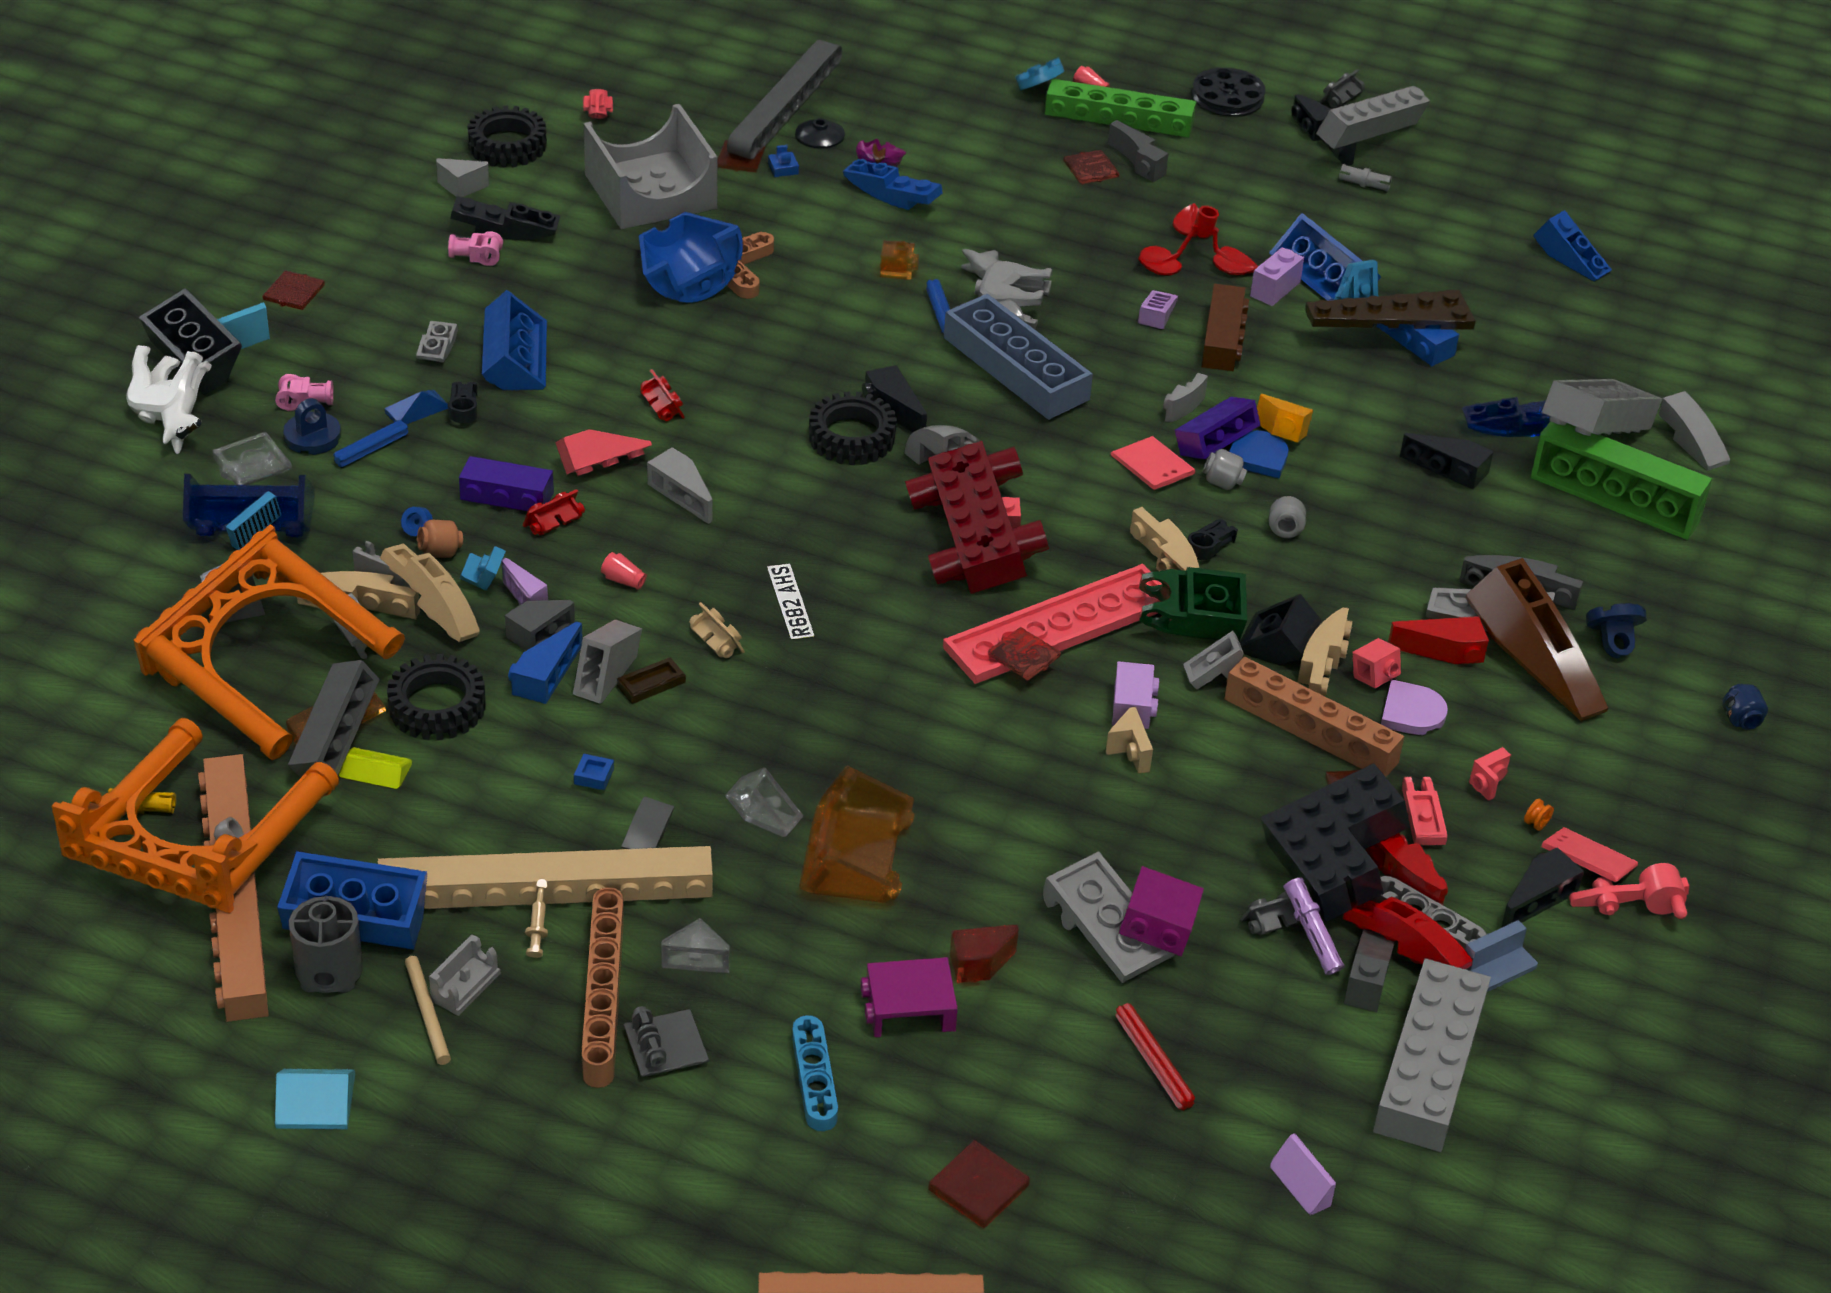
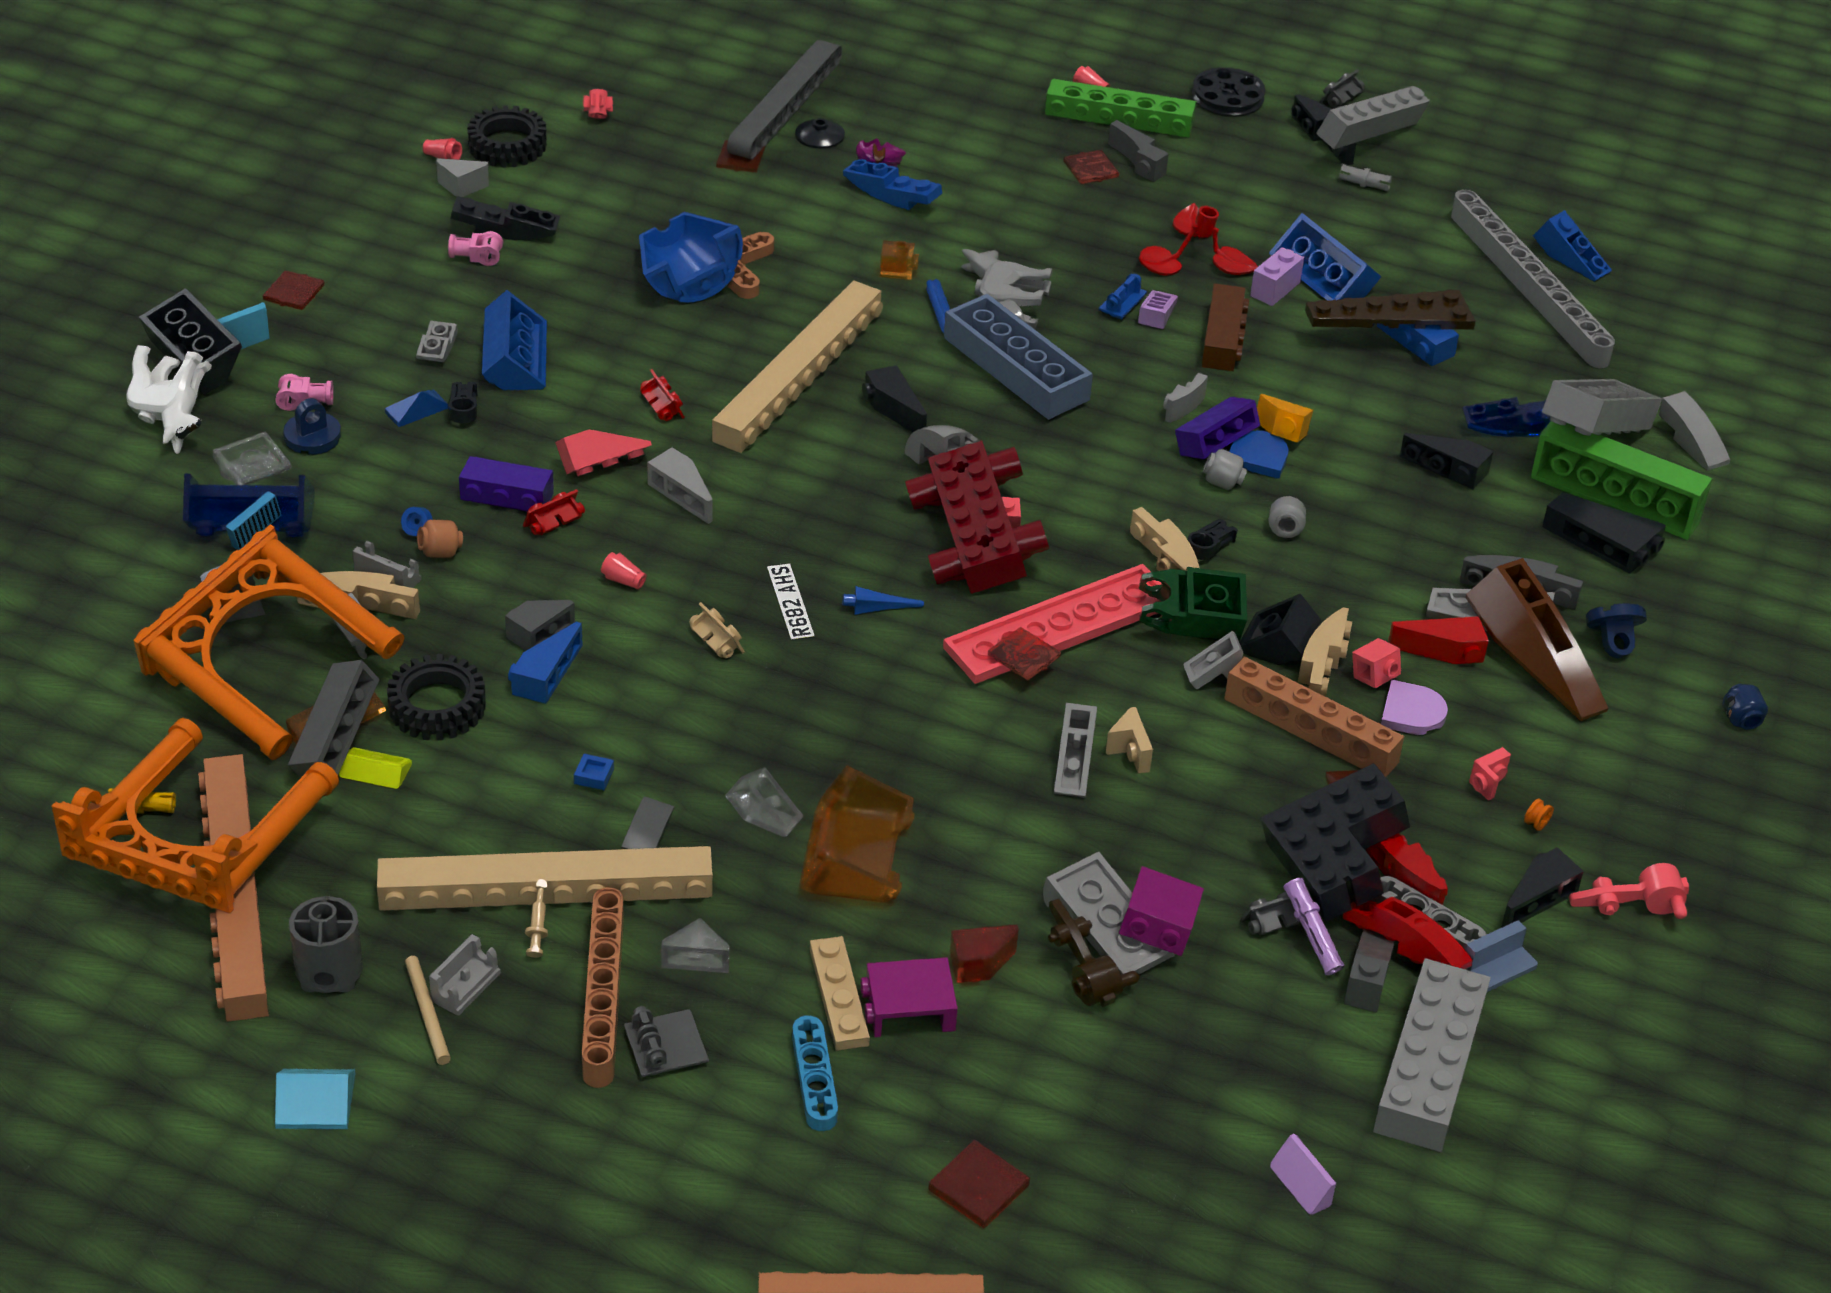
(228, 826): light grey hinge -> none
(370, 443): blue axle -> none
(385, 896): blue slope -> none
(439, 593): tan slope -> none
(443, 148): none -> coral cone
(482, 570): dark azure bracket -> none
(522, 583): lavender slope -> none
(604, 658): light grey slope -> none
(651, 680): dark brown tile -> none
(654, 176): light grey container -> none
(783, 162): blue tile -> none
(796, 367): none -> tan brick
(839, 993): none -> tan plate
(852, 447): black tyre -> none
(869, 601): none -> blue piece
(1039, 74): dark azure tile -> none
(1075, 750): none -> light grey slope
(1094, 978): none -> dark brown piece
(1124, 298): none -> blue hinge
(1135, 688): lavender brick -> none
(1153, 462): coral container -> none
(1155, 1056): red axle -> none
(1359, 280): dark azure wing -> none
(1424, 812): coral hinge -> none
(1533, 279): none -> light grey beam
(1591, 854): coral container -> none
(1605, 531): none -> black slope

